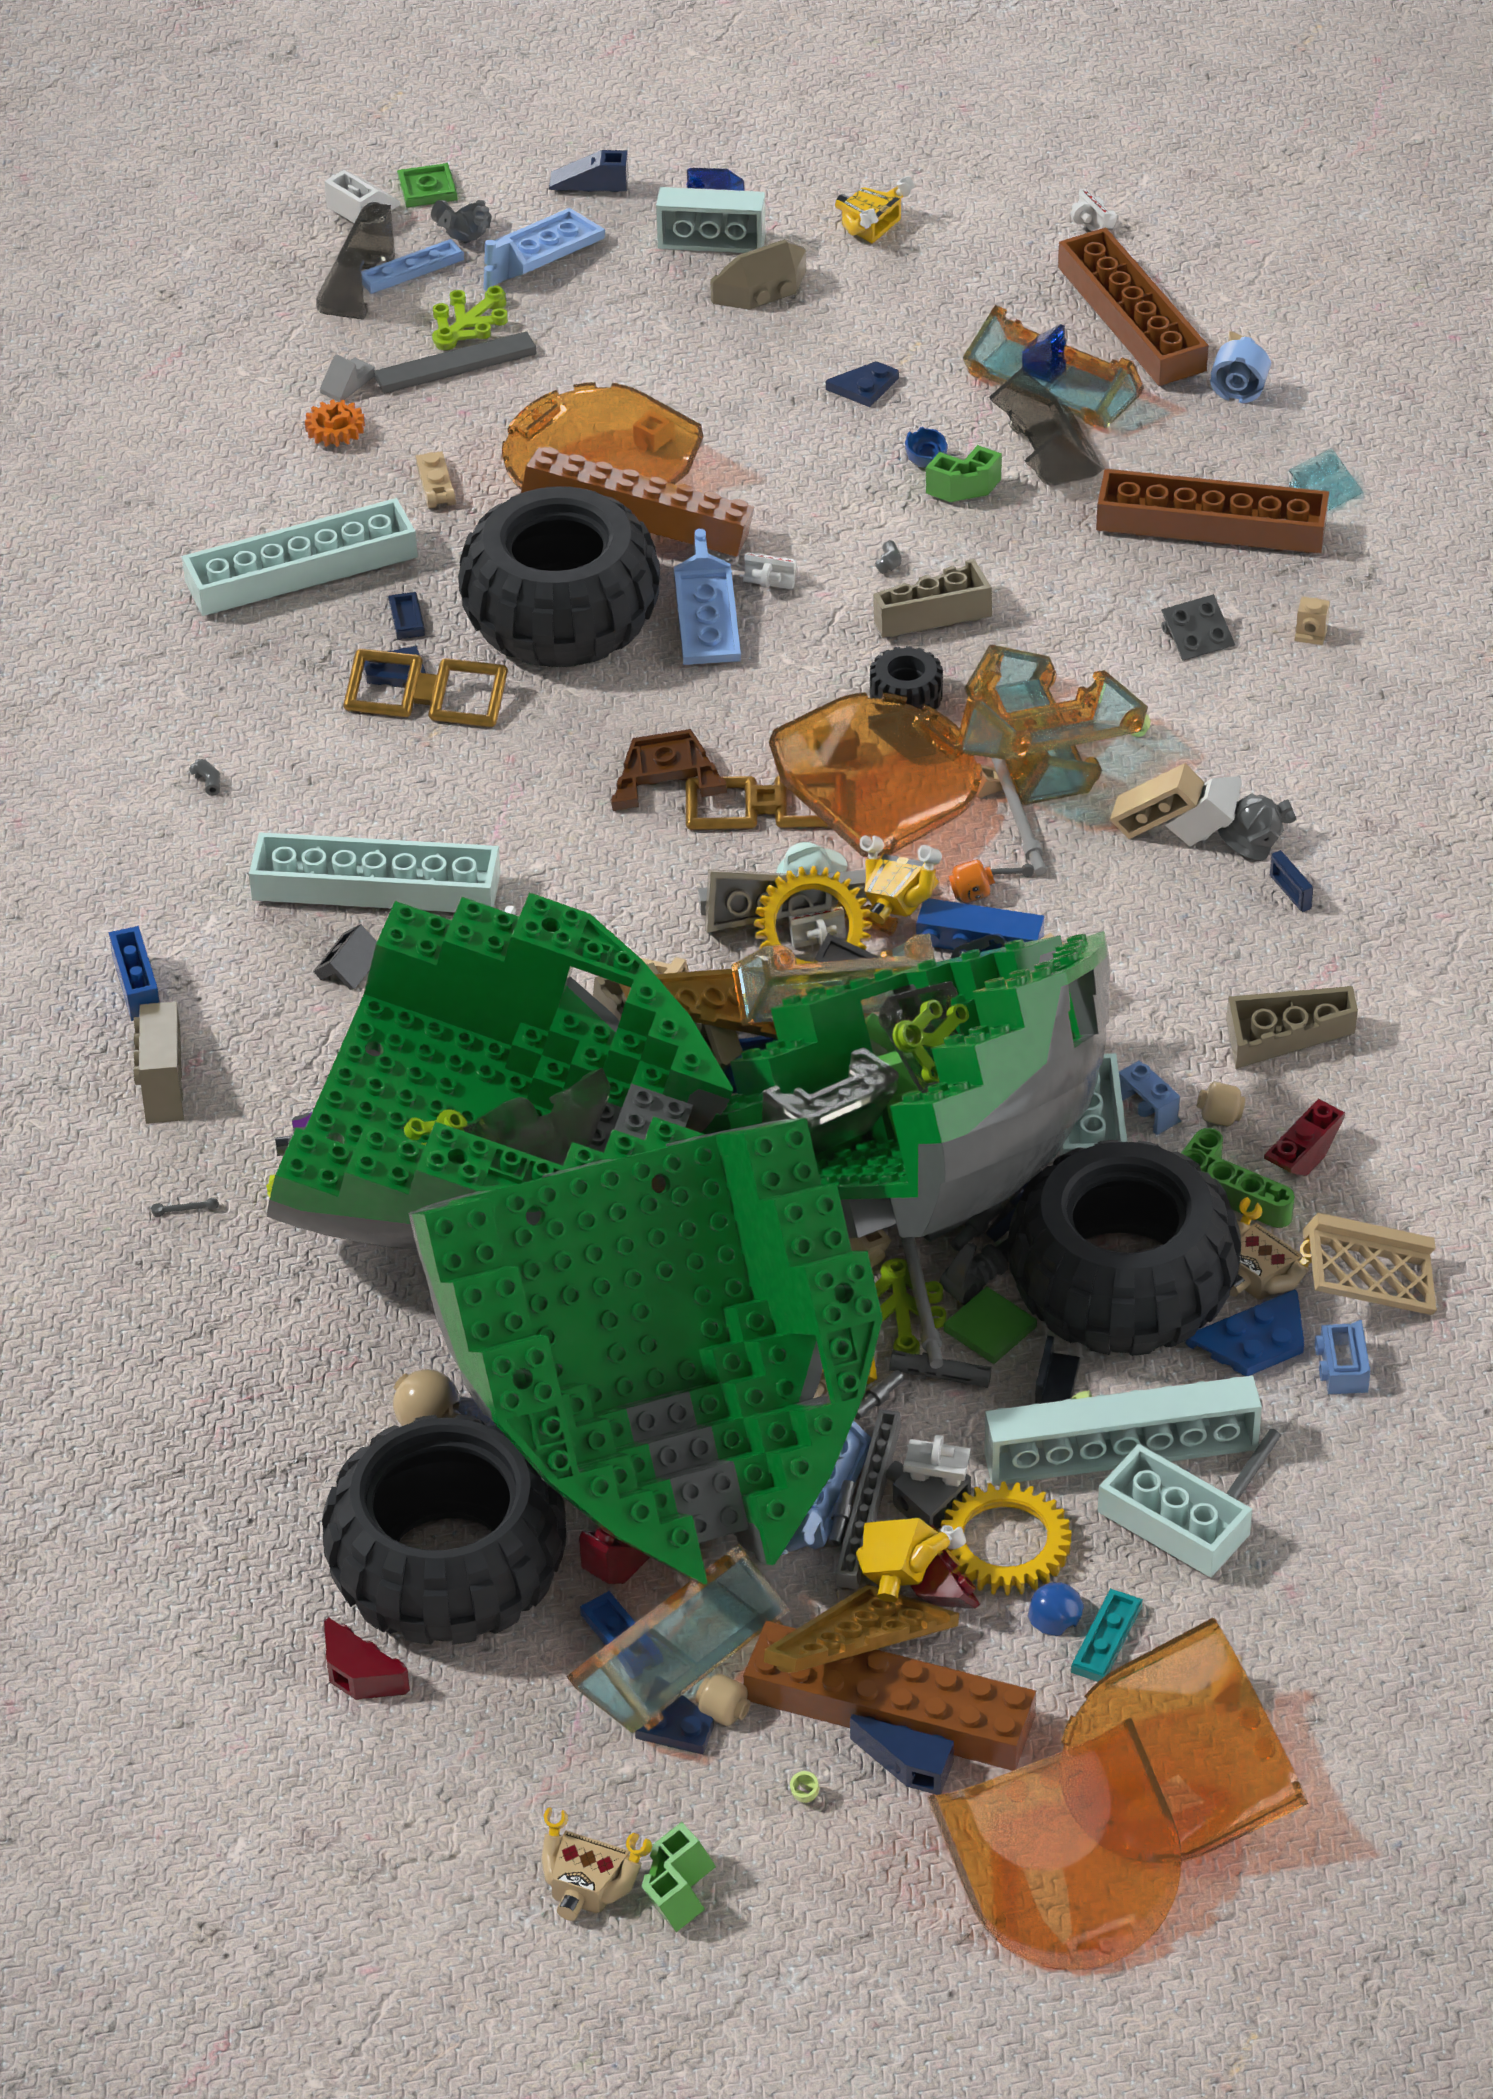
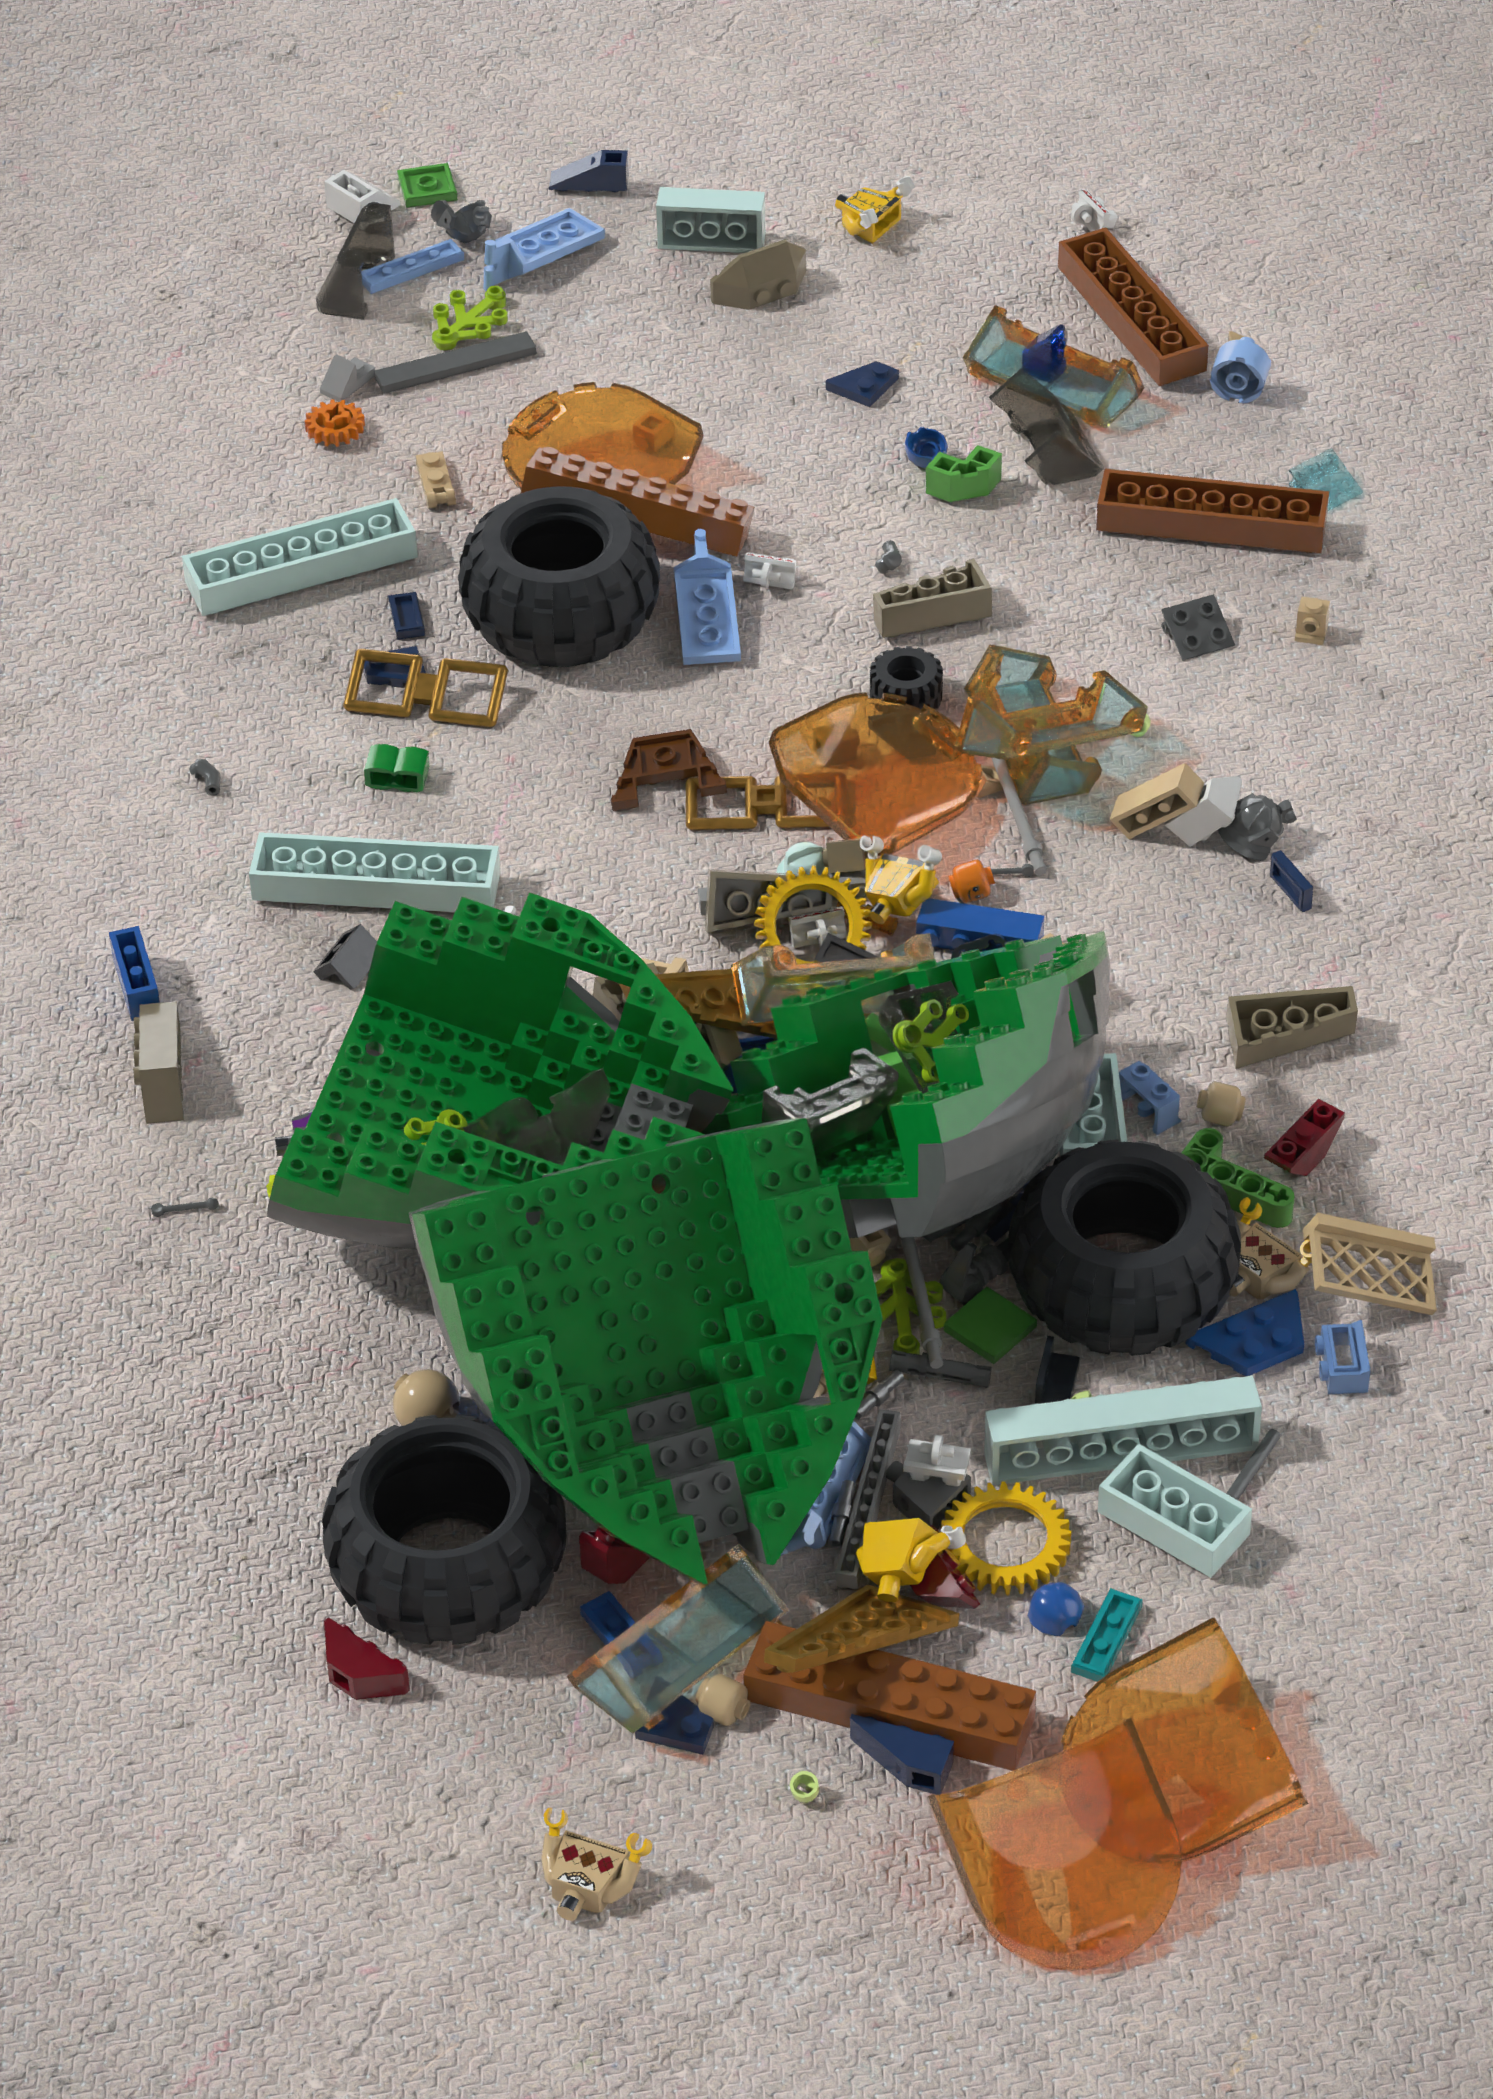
(396, 768): none -> green brick
(675, 1868): bright green brick -> none
(714, 179): clear blue slope -> none
(844, 856): none -> dark tan brick

